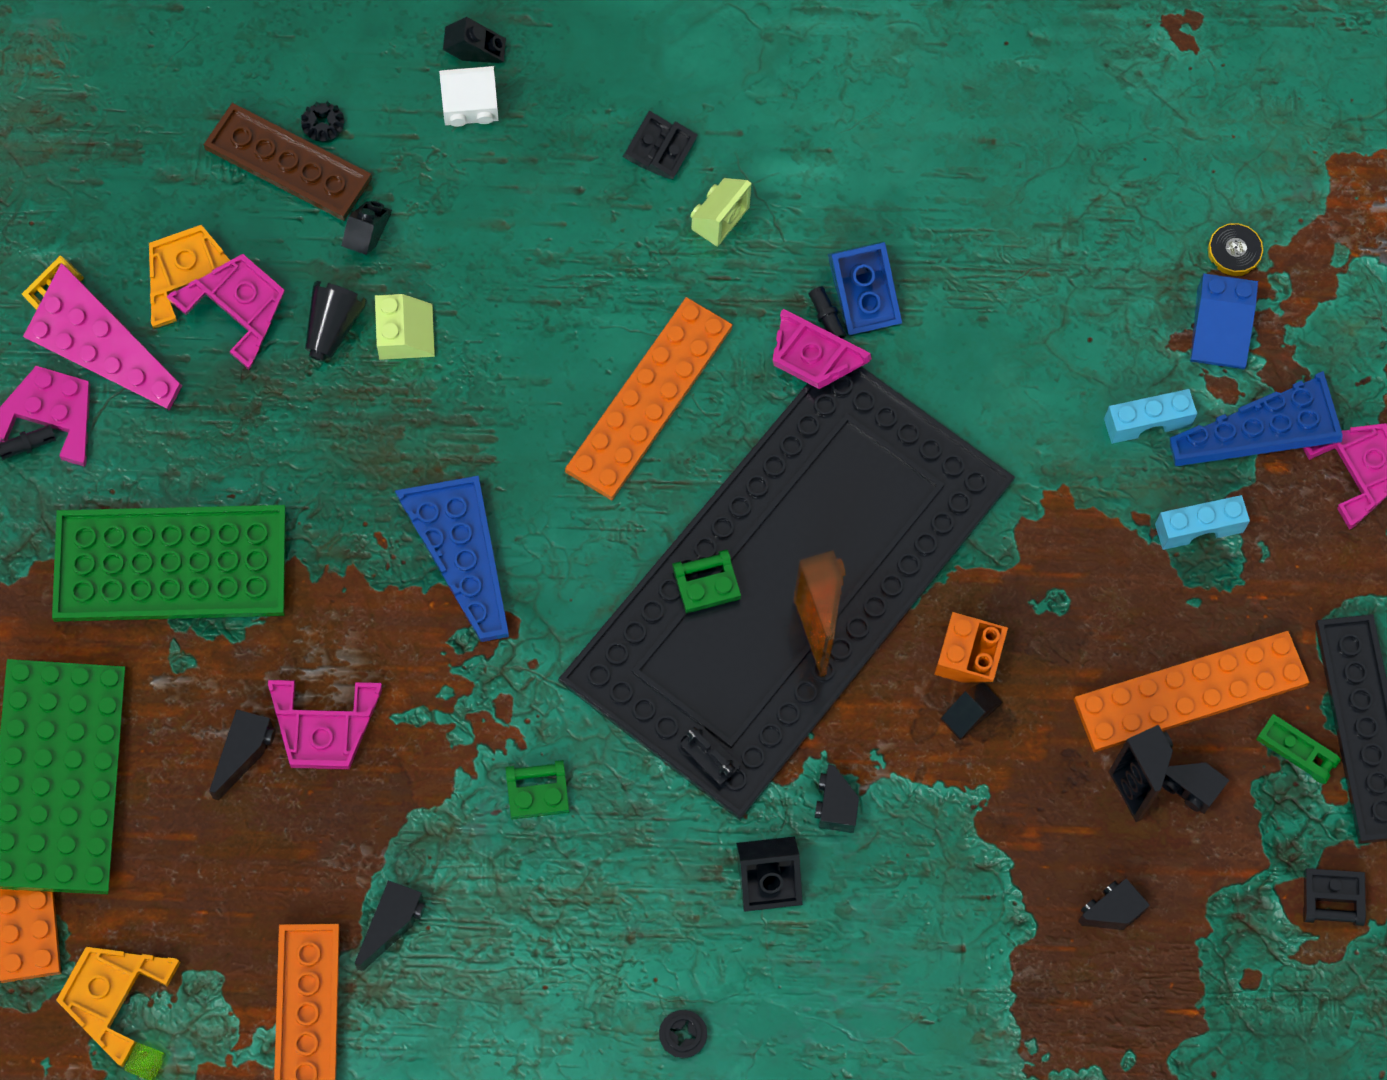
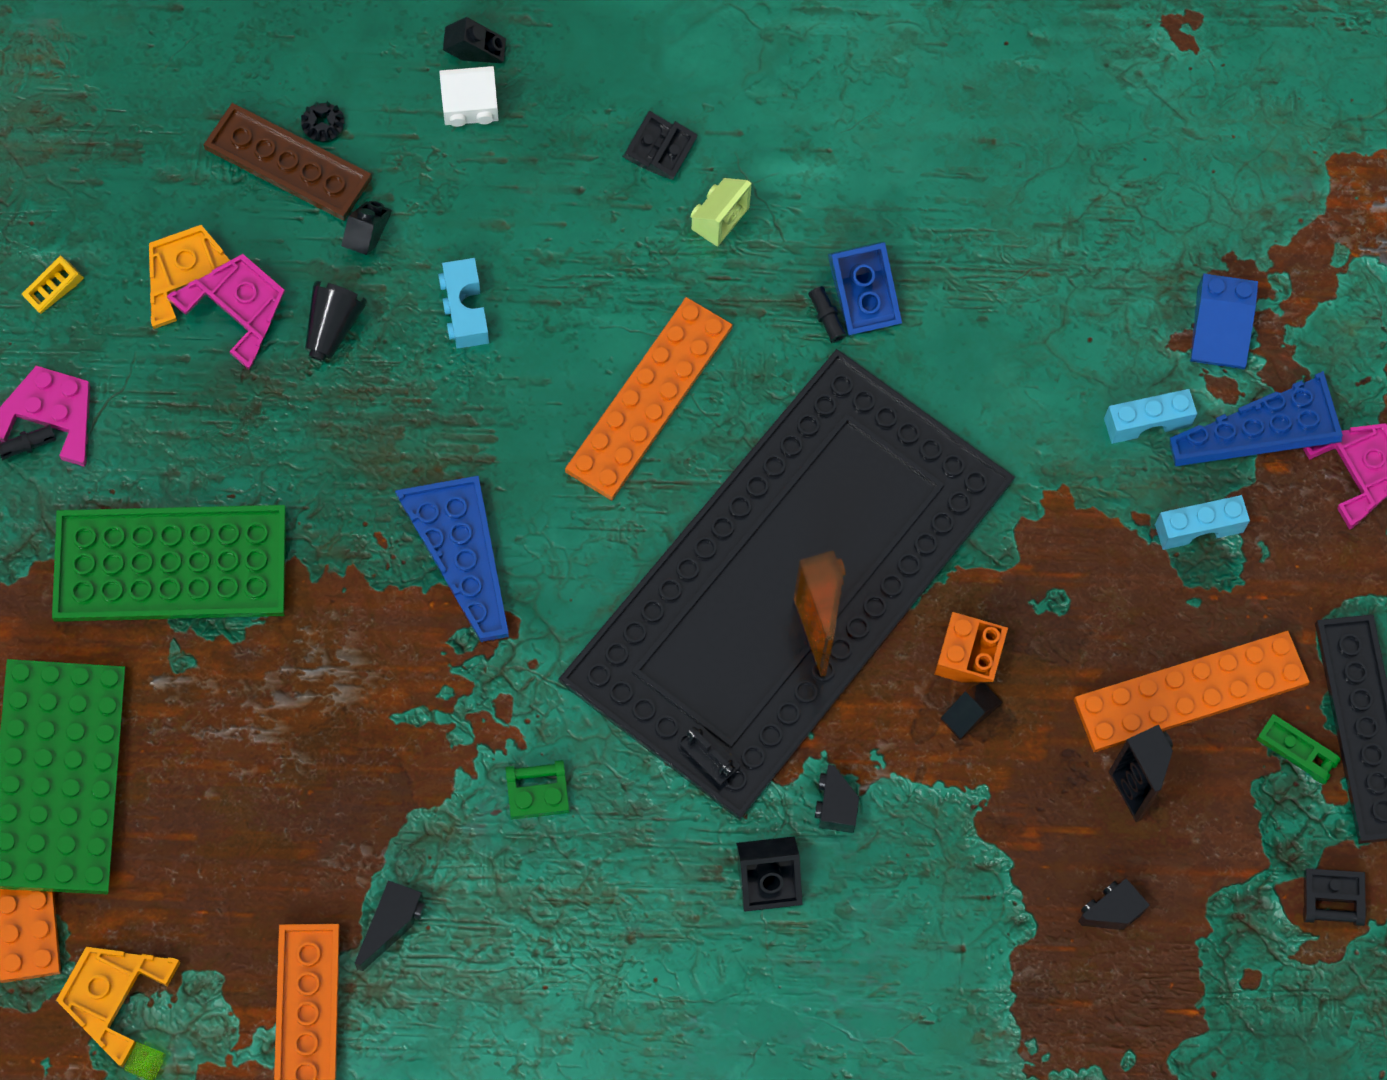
(87, 333): dark pink wing -> none
(243, 747): black slope -> none
(322, 737): dark pink wing -> none
(403, 327): yellowish green slope -> none
(467, 324): none -> medium azure arch
(676, 1021): black gear -> none
(708, 590): green plate -> none
(814, 352): dark pink wing -> none
(1195, 783): black slope -> none
(1235, 249): black tile -> none

